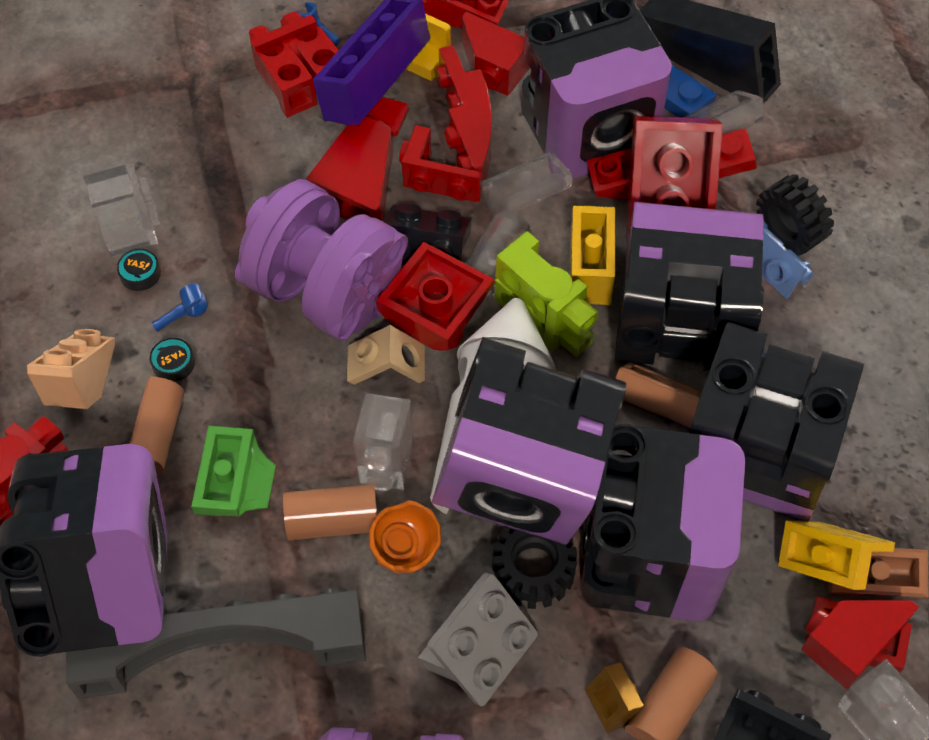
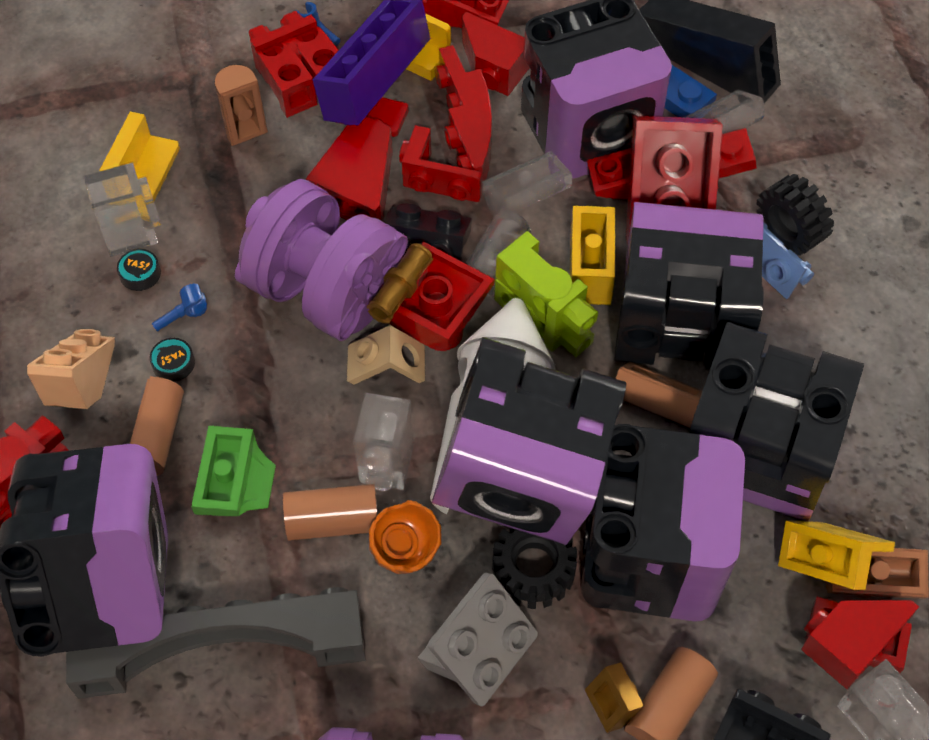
(148, 153): none -> yellow panel
(240, 103): none -> nougat brick
(400, 283): none -> pearl gold pin

